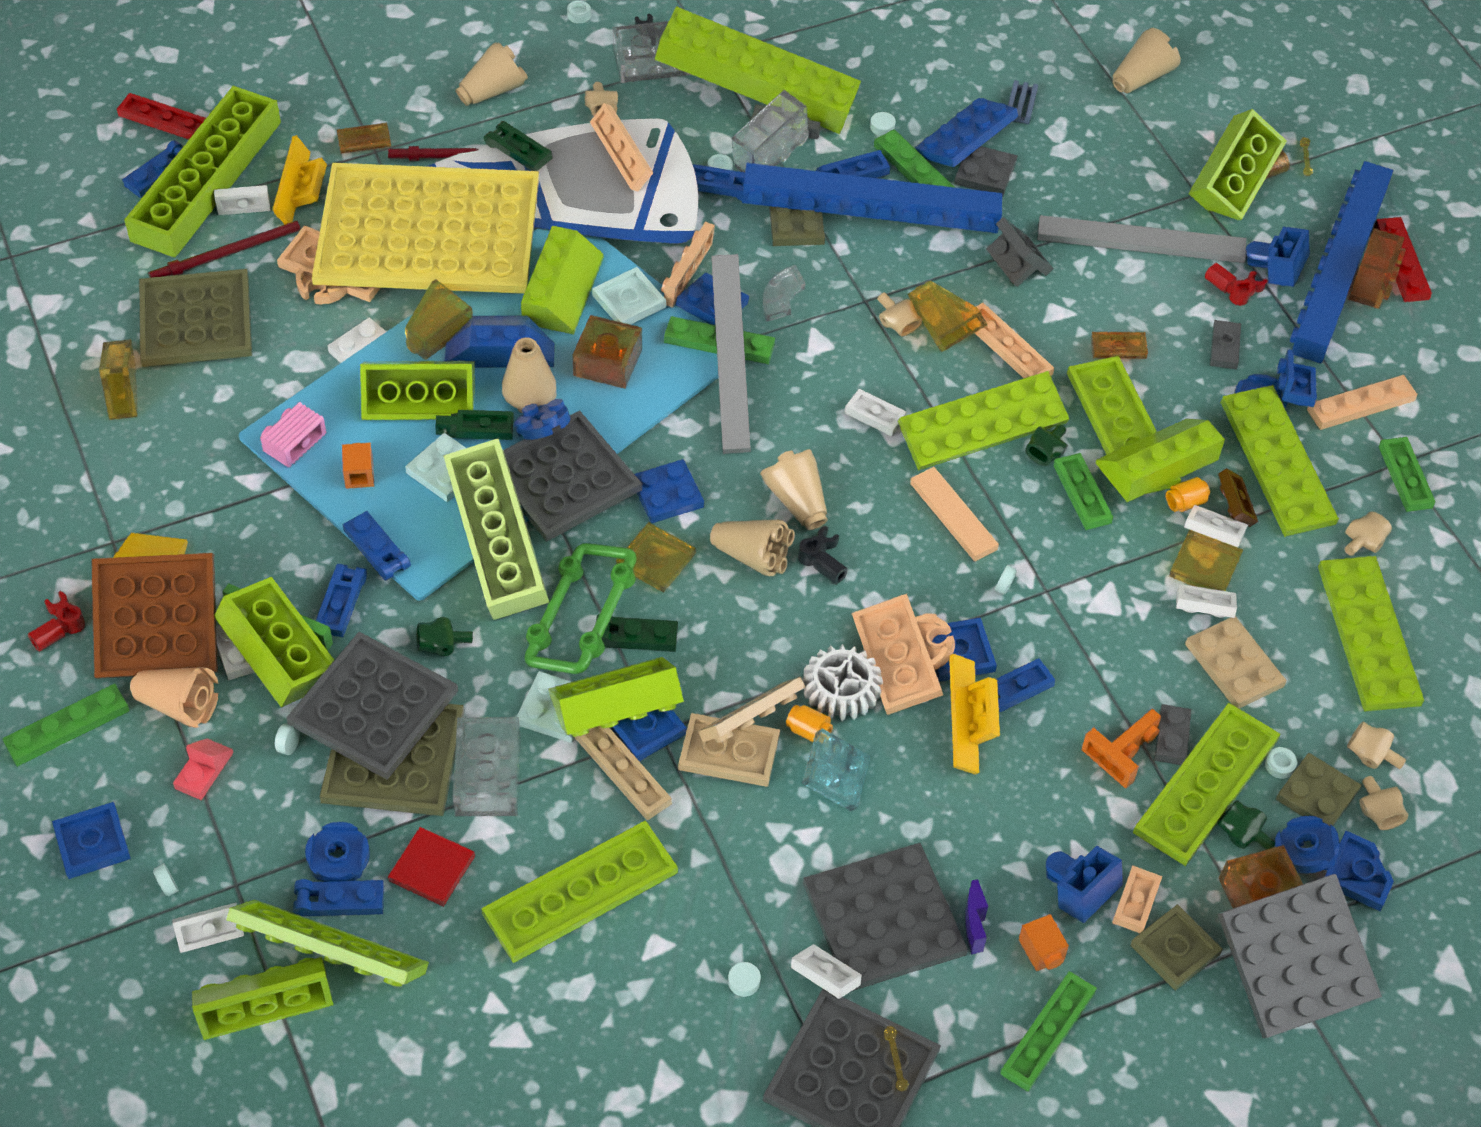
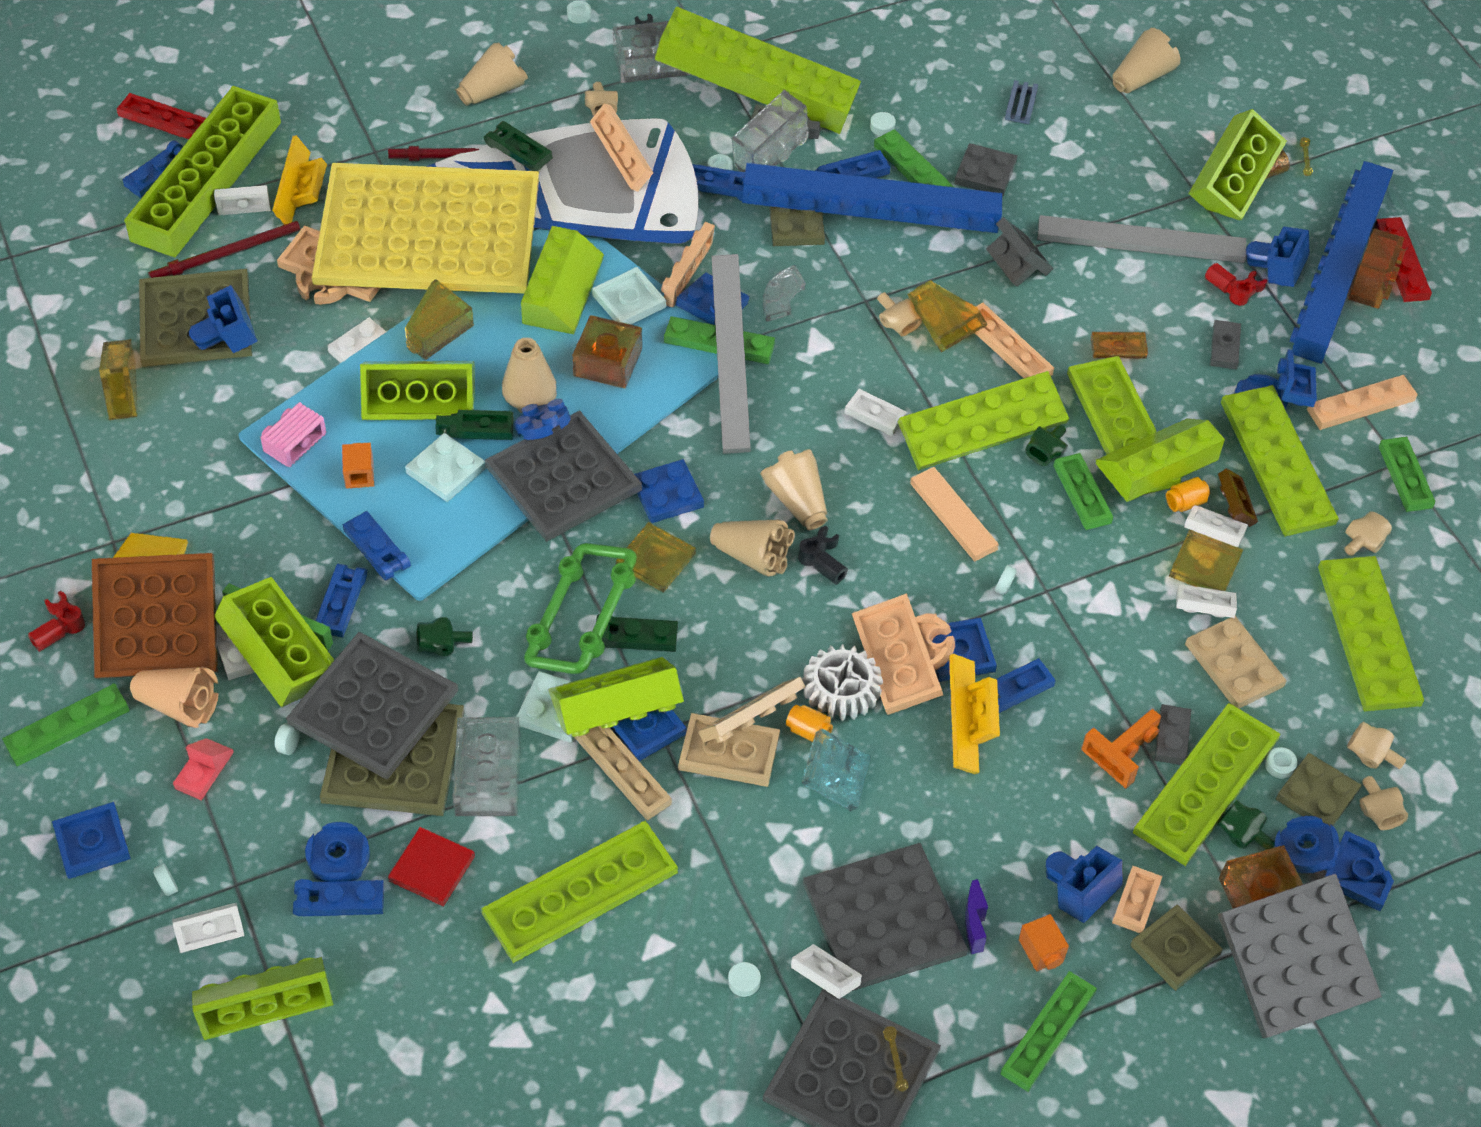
(226, 322): none -> blue brick
(333, 943): lime plate -> none
(363, 138): clear orange plate -> none
(492, 338): blue wedge -> none
(496, 529): yellowish green brick -> none
(966, 132): blue plate -> none

